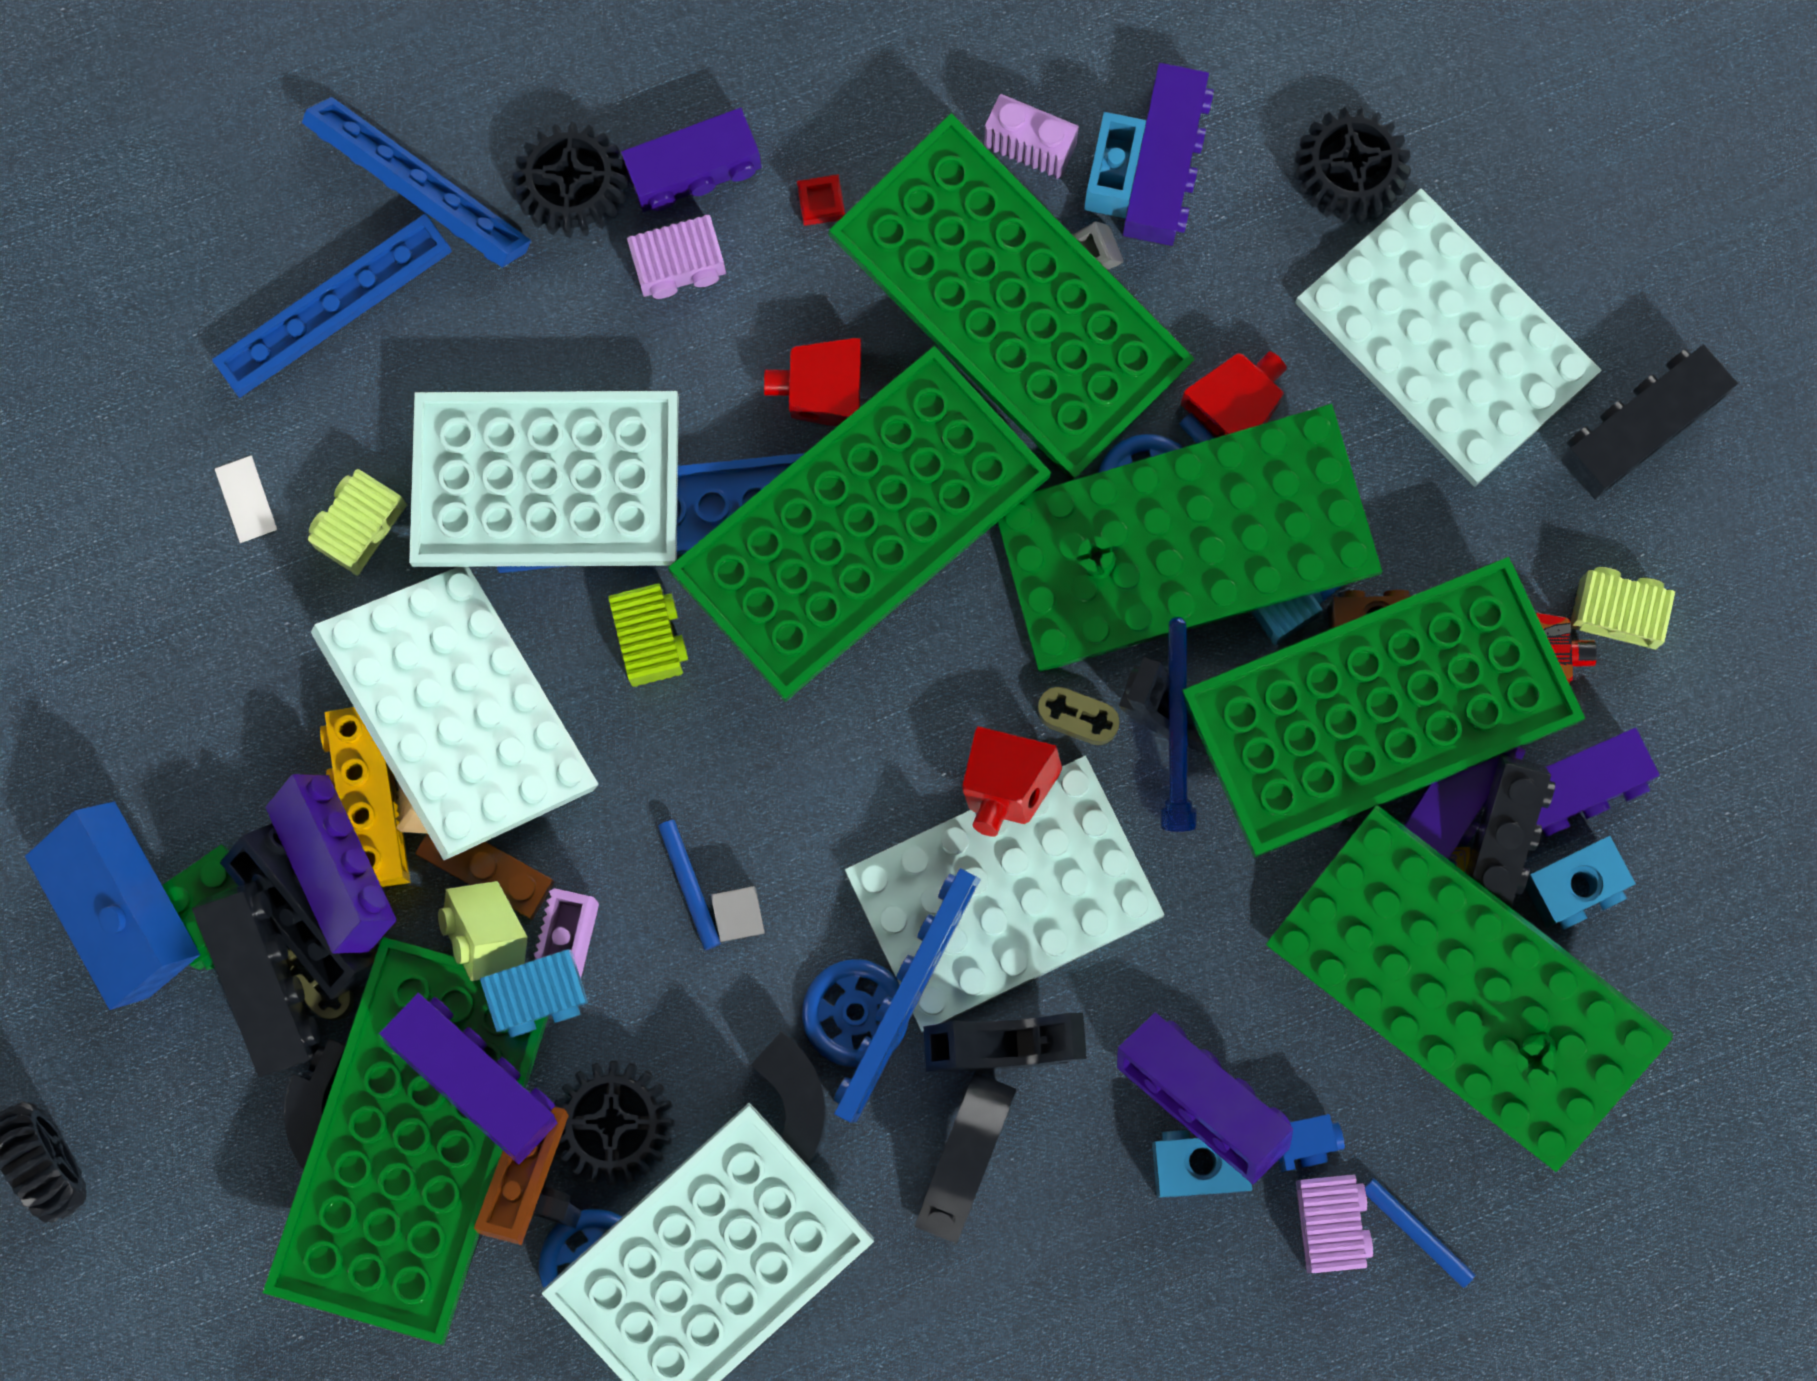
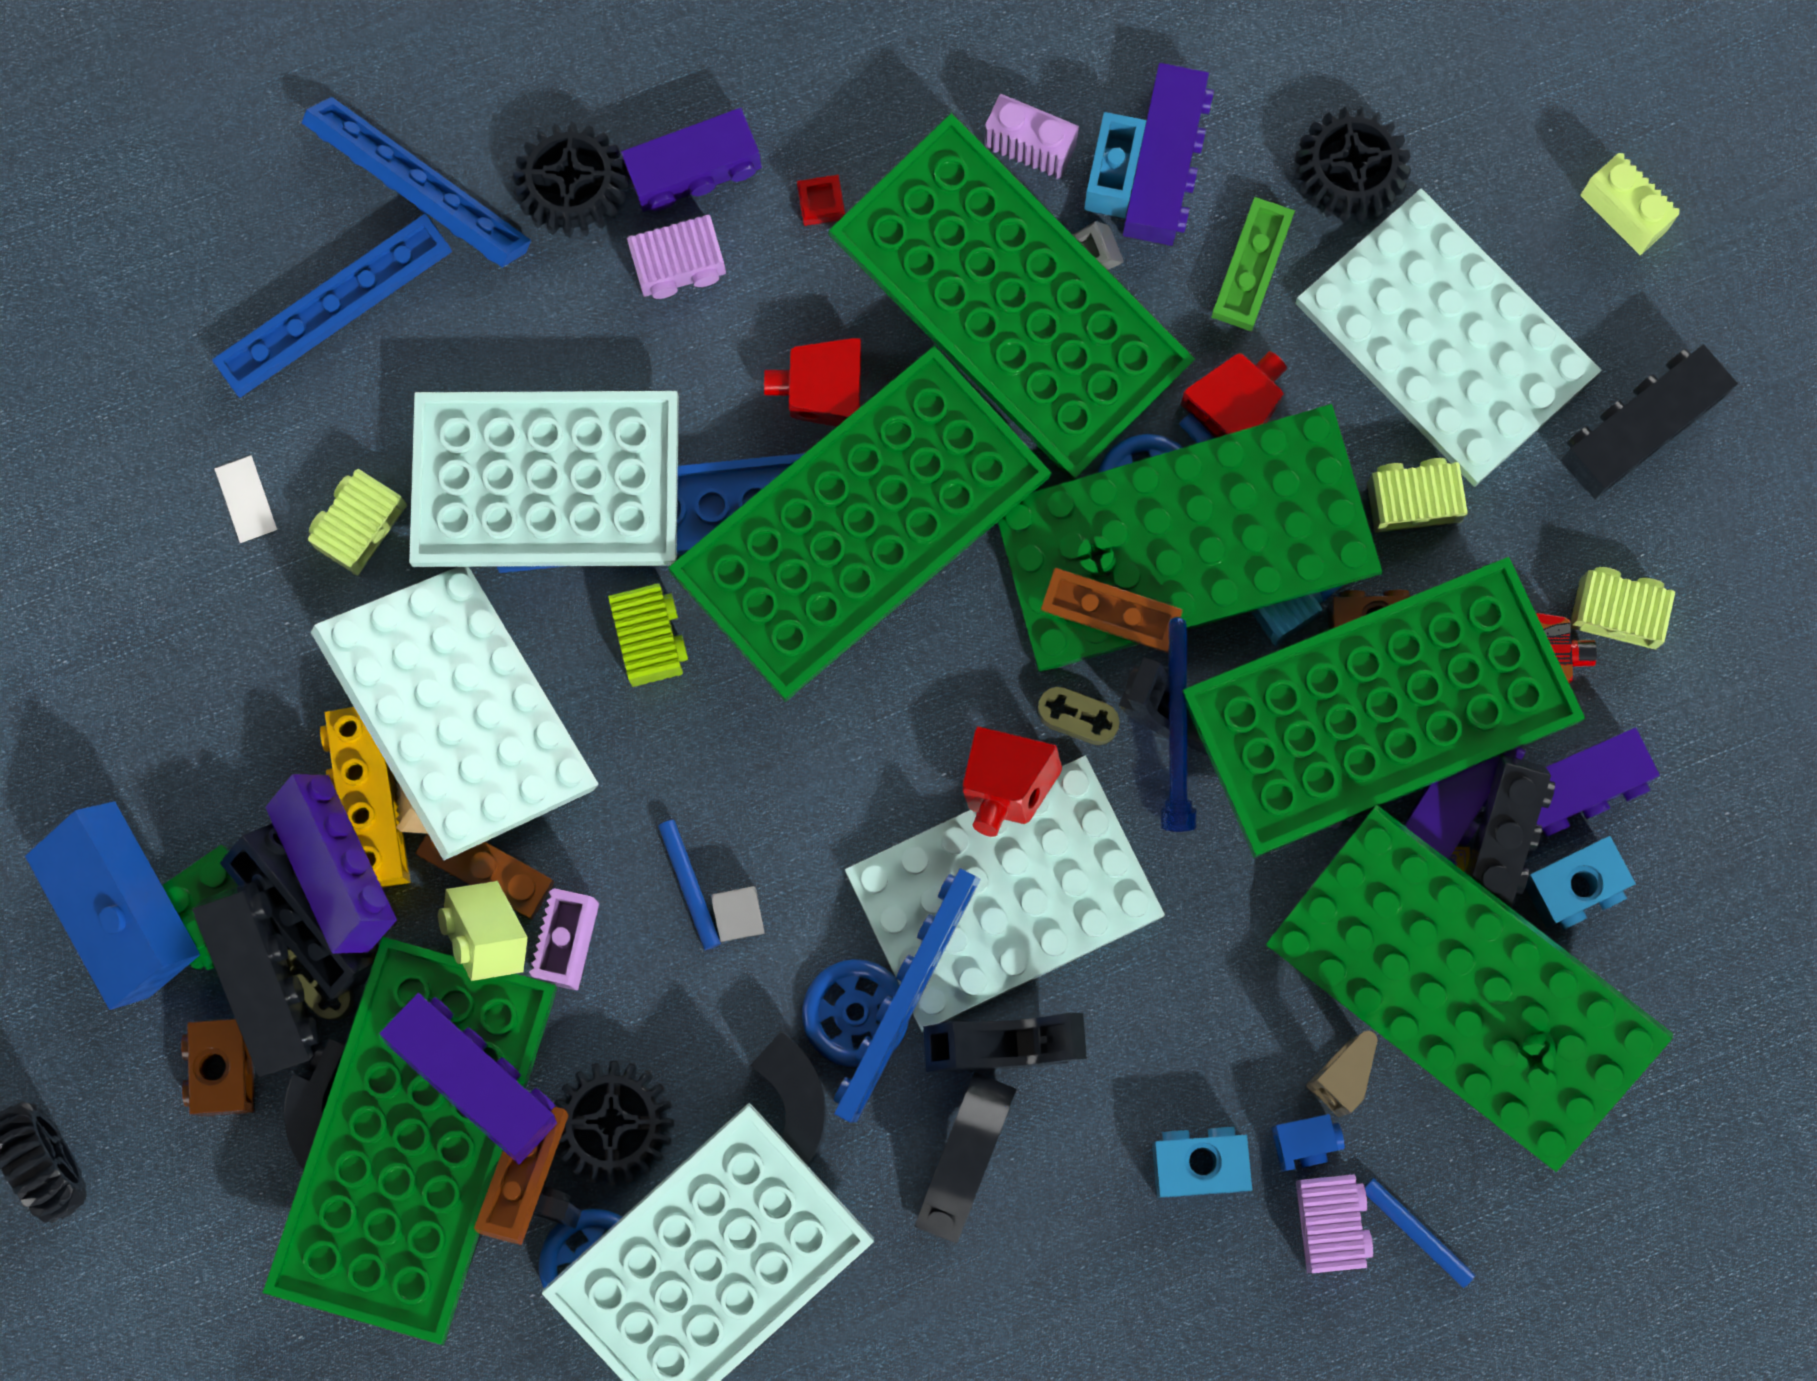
(231, 1092): none -> reddish brown brick
(534, 992): dark azure brick -> none
(1109, 609): none -> dark orange plate
(1205, 1097): dark purple brick -> none
(1253, 264): none -> bright green plate
(1346, 1075): none -> dark tan tile
(1416, 495): none -> yellowish green brick
(1629, 203): none -> yellowish green brick

